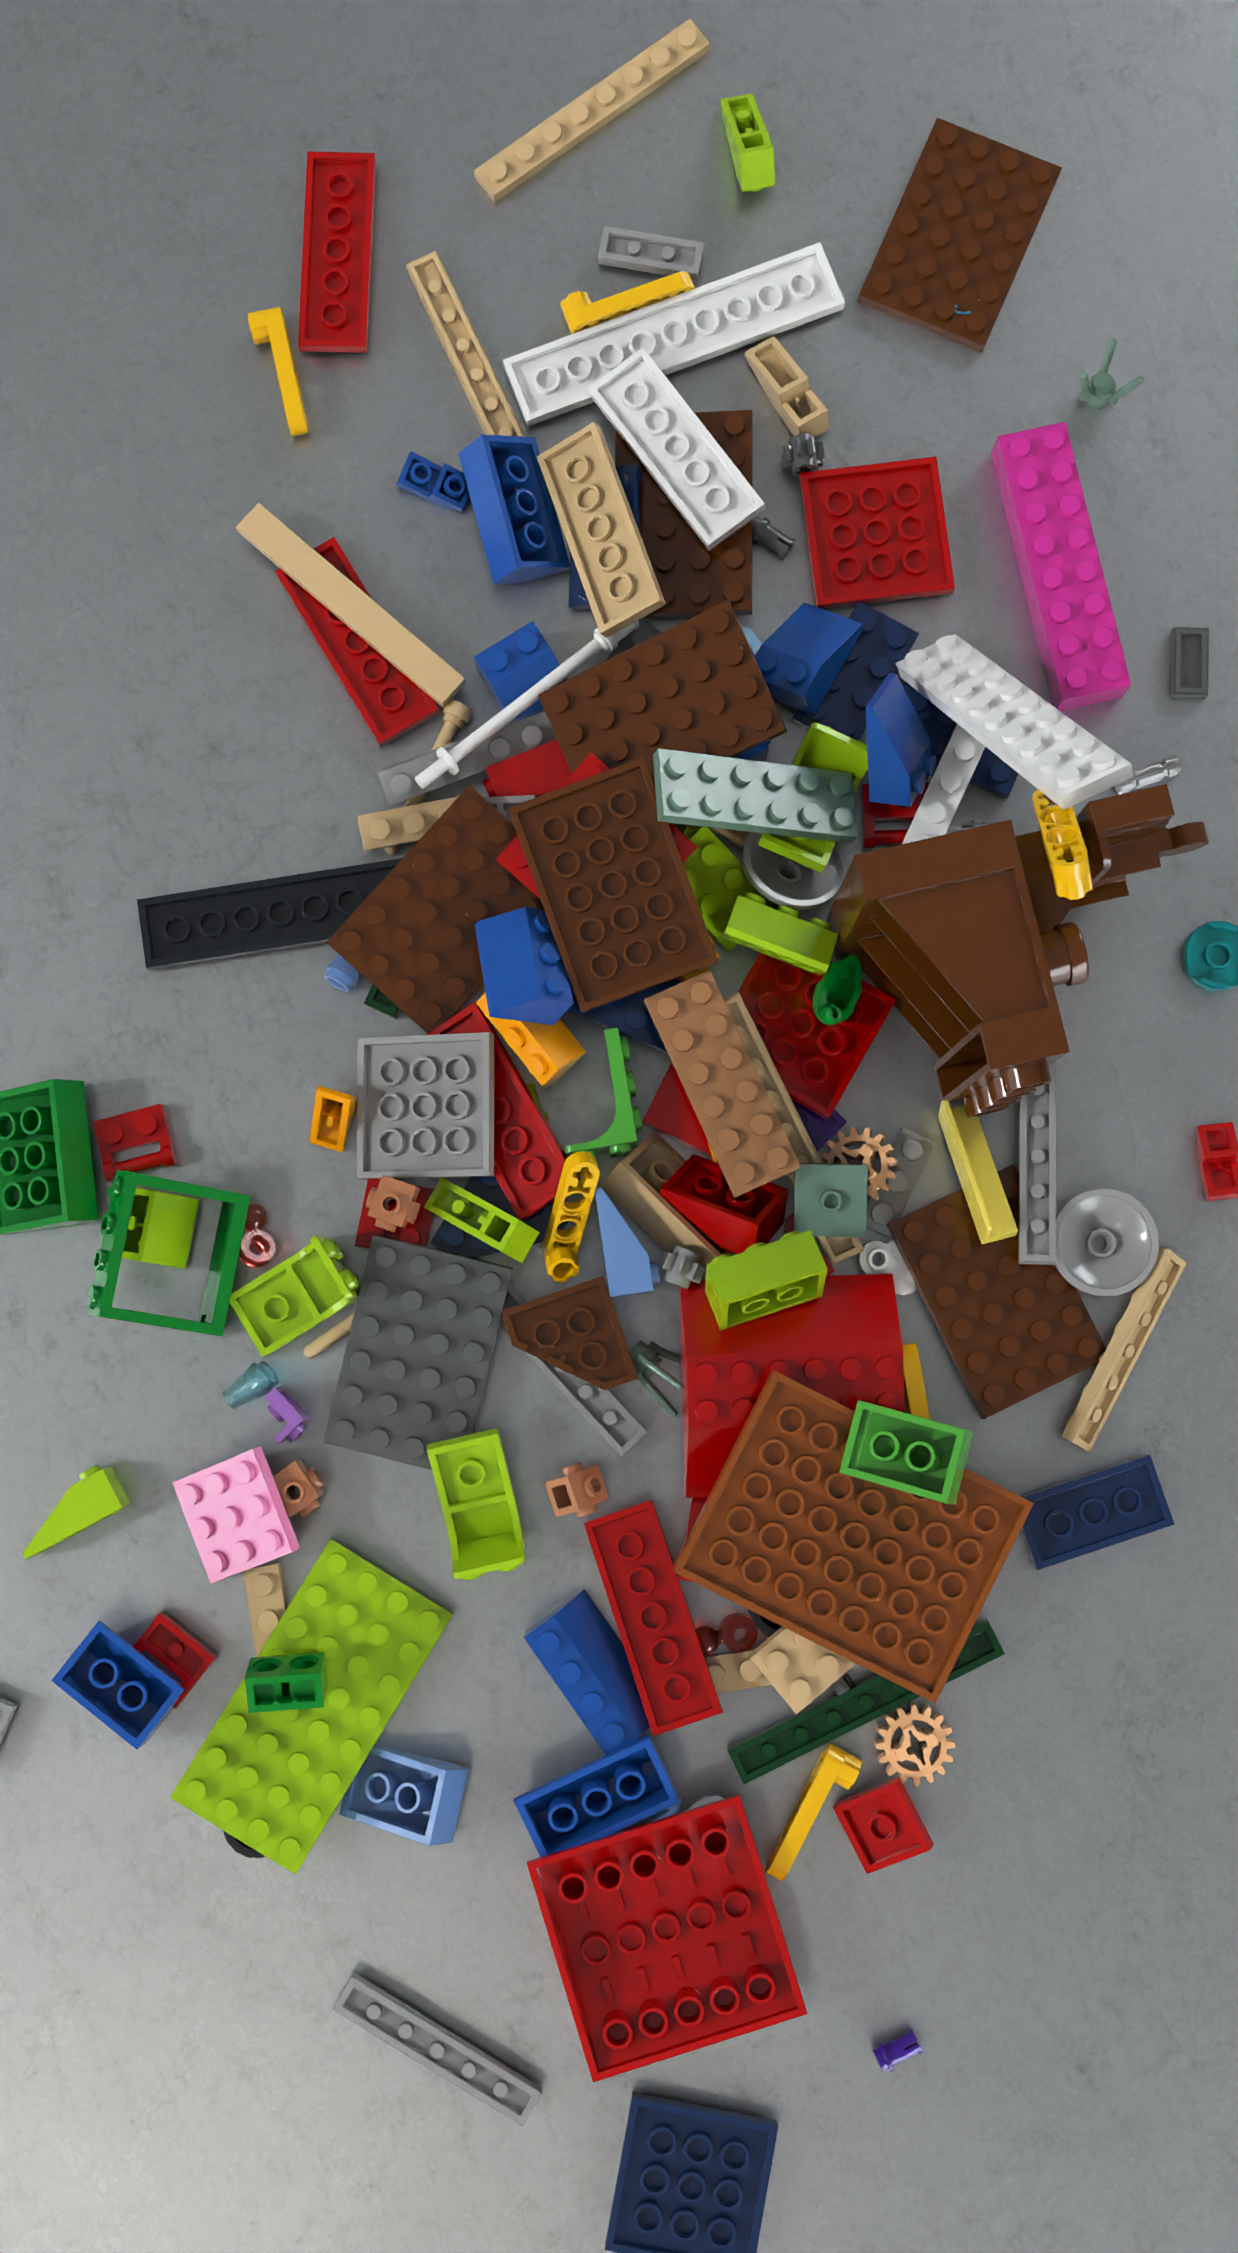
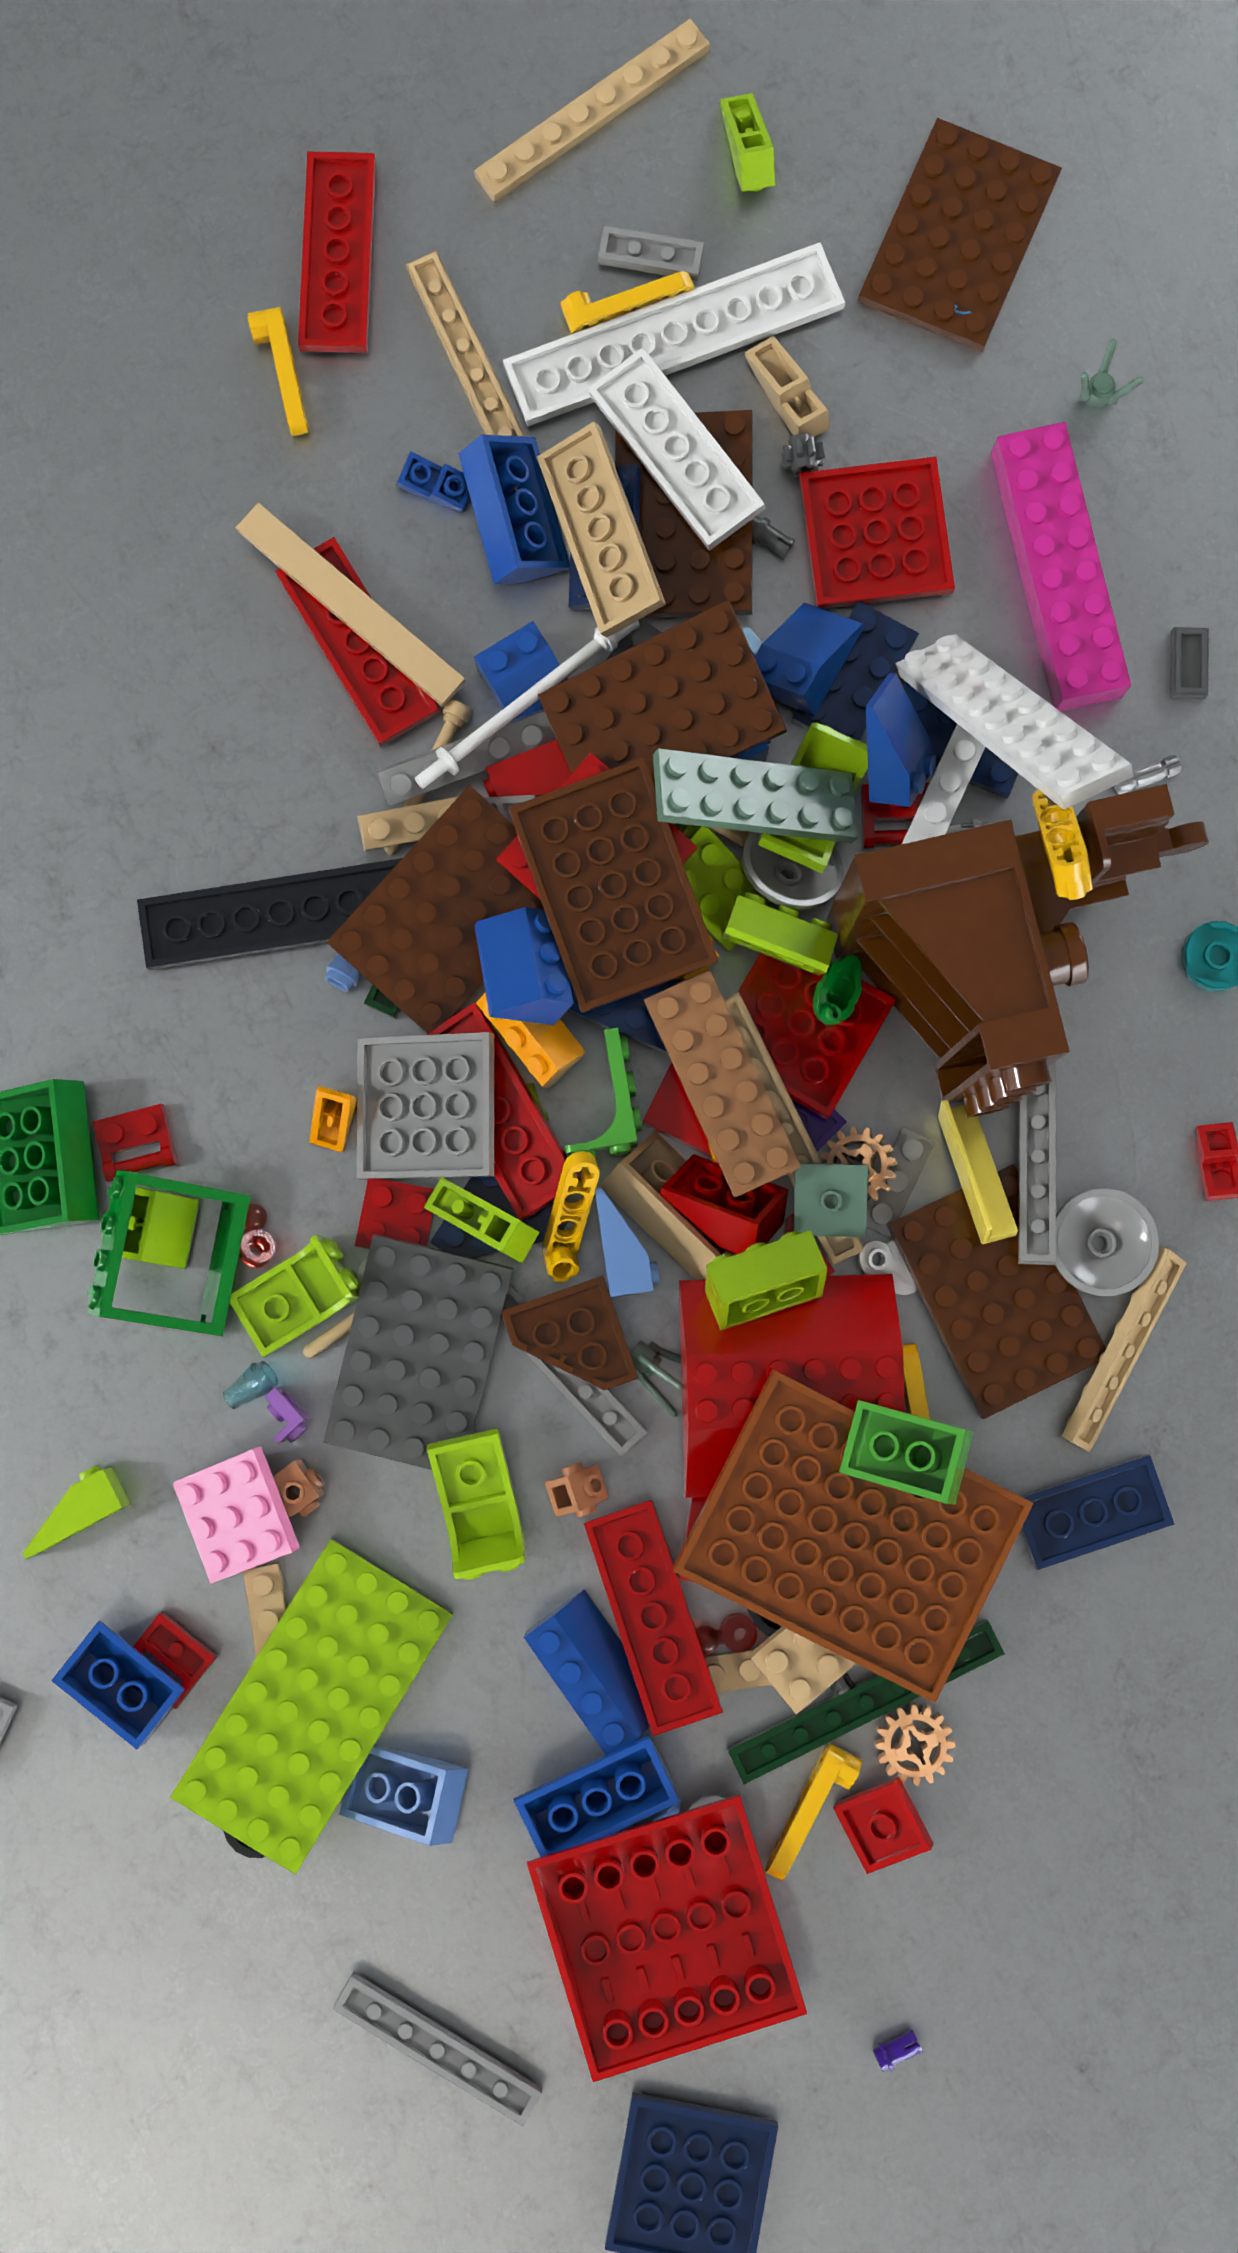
(286, 1682): green brick -> none
(387, 1191): nougat brick -> none
(681, 1267): light grey gear -> none

